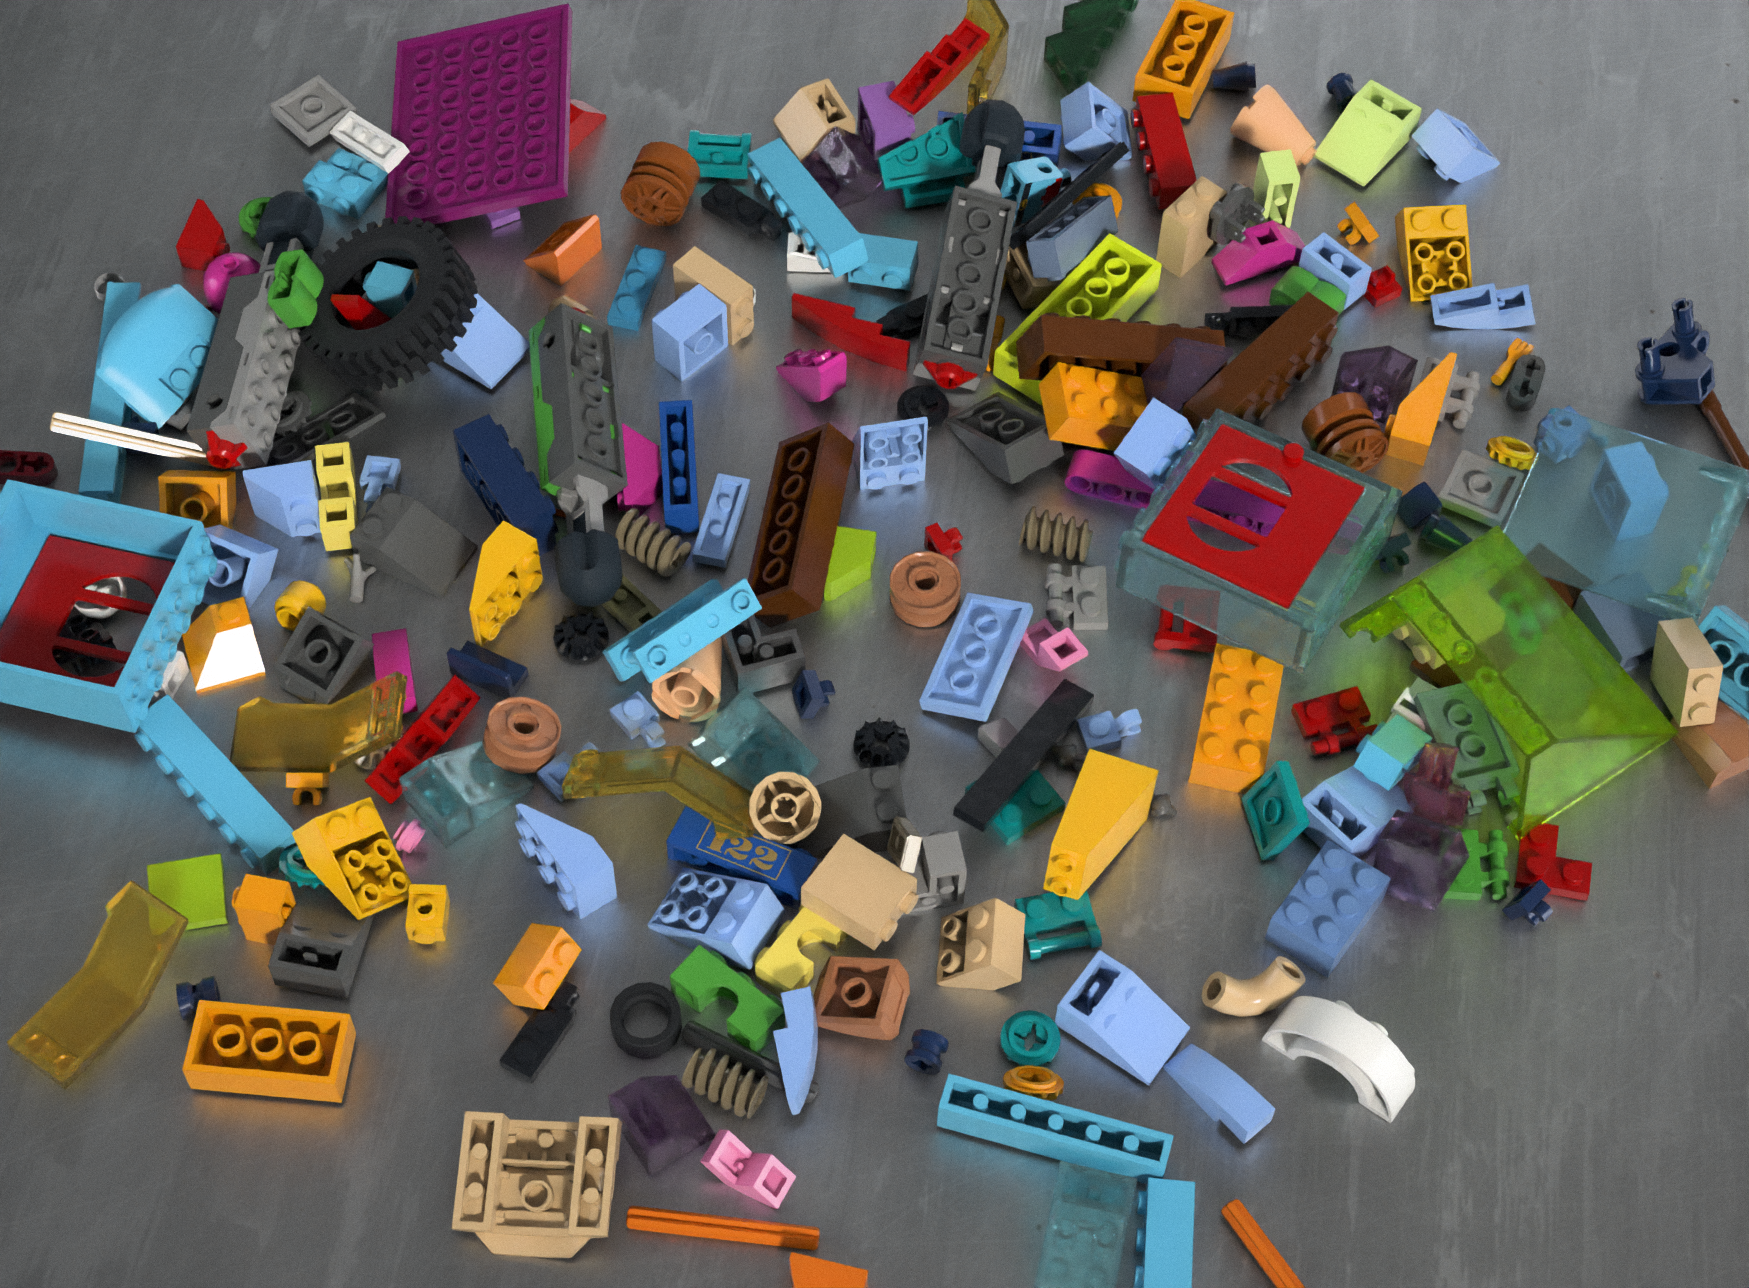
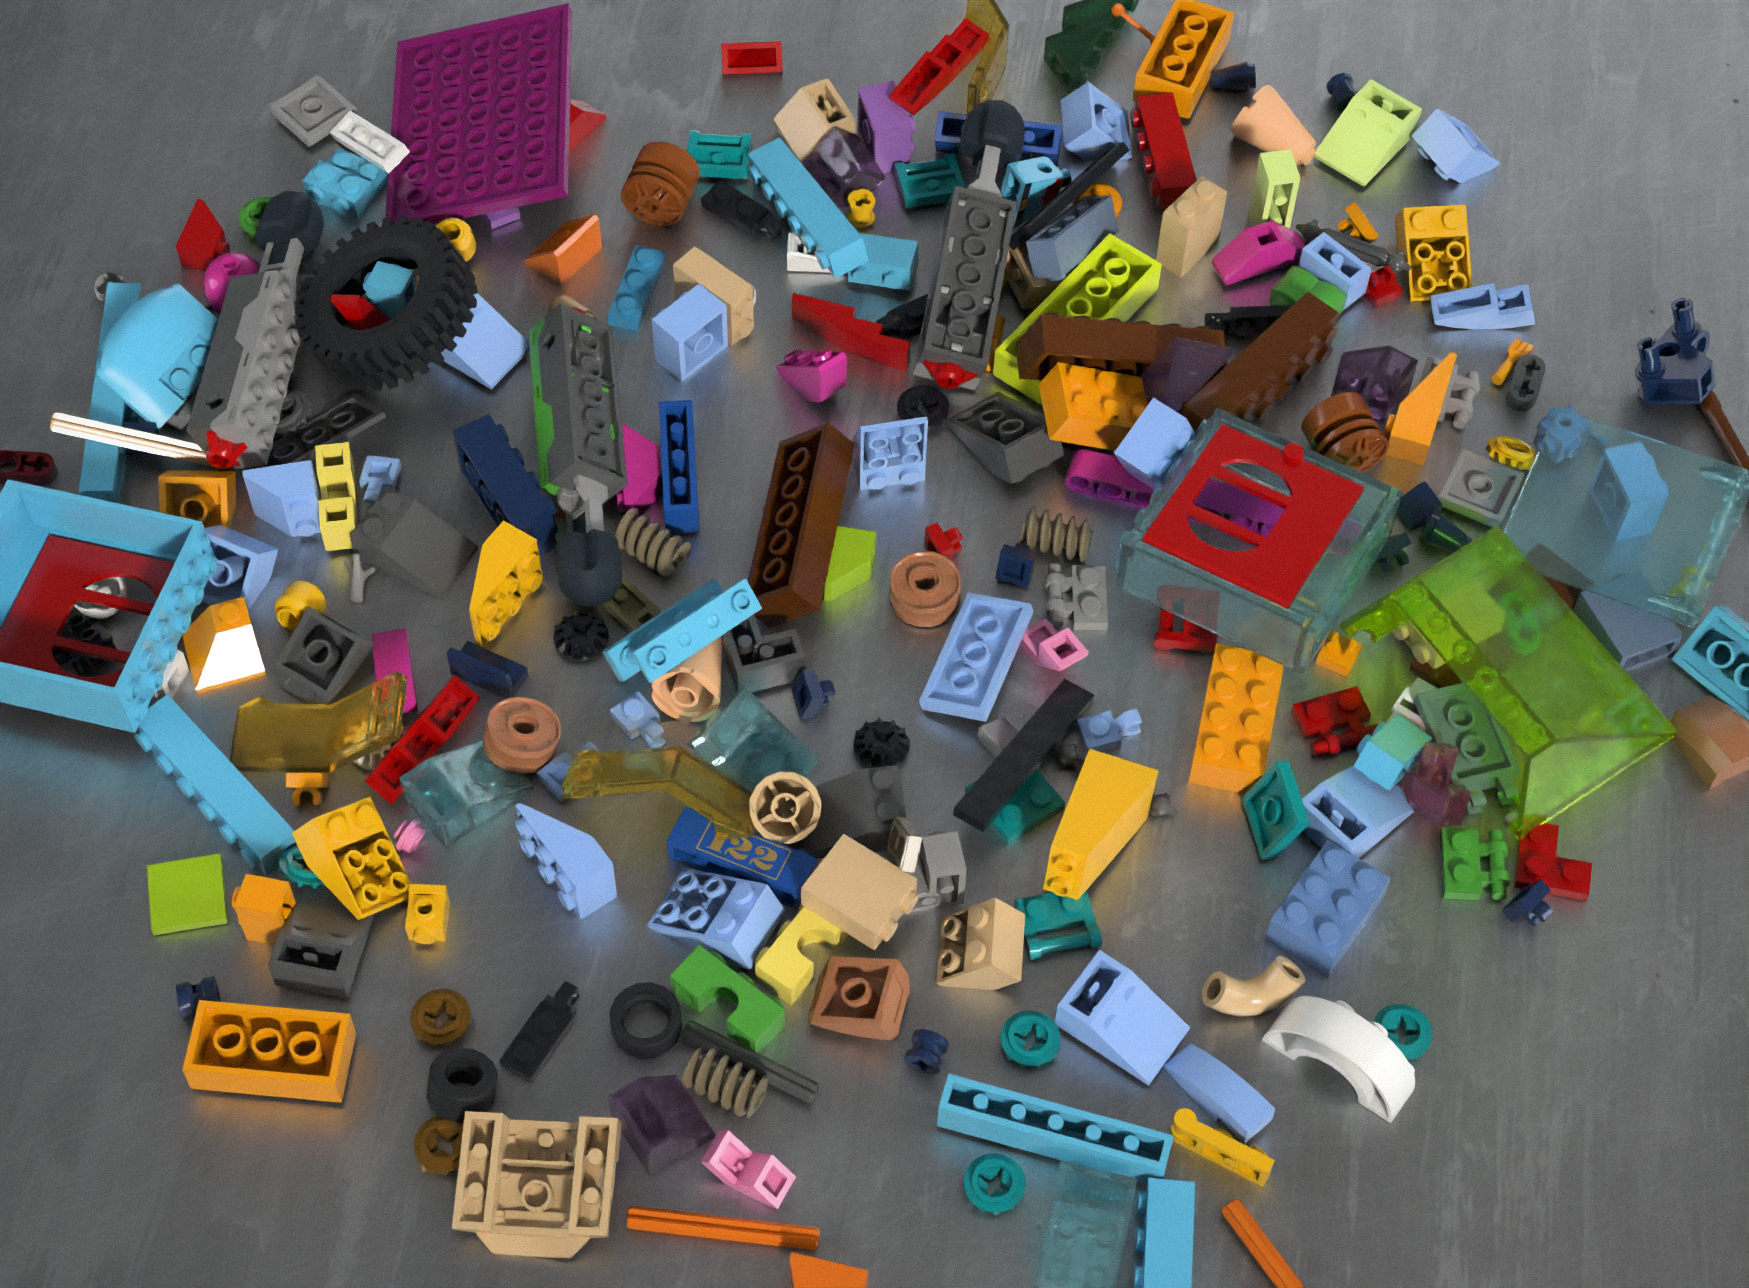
(107, 989): clear yellow windscreen -> none
(295, 288): bright green brick -> none
(427, 1143): none -> pearl gold gear
(431, 1006): none -> pearl gold gear
(460, 236): none -> yellow head
(461, 1066): none -> black tyre
(537, 966): light orange brick -> none
(721, 520): light blue plate -> none
(751, 57): none -> red slope
(797, 1045): light blue slope -> none
(861, 205): none -> yellow bush
(927, 158): teal wing -> none
(987, 1168): none -> teal gear
(1016, 564): none -> dark blue tile
(1034, 1081): light orange gear -> none
(1118, 10): none -> orange hinge
(1220, 1147): none -> yellow plate
(1233, 214): dark grey plate -> none
(1339, 653): none -> light orange tile
(1363, 250): none -> dark grey wheel
(1413, 1022): none -> teal gear
(1419, 858): clear purple slope -> none
(1686, 672): tan brick -> none

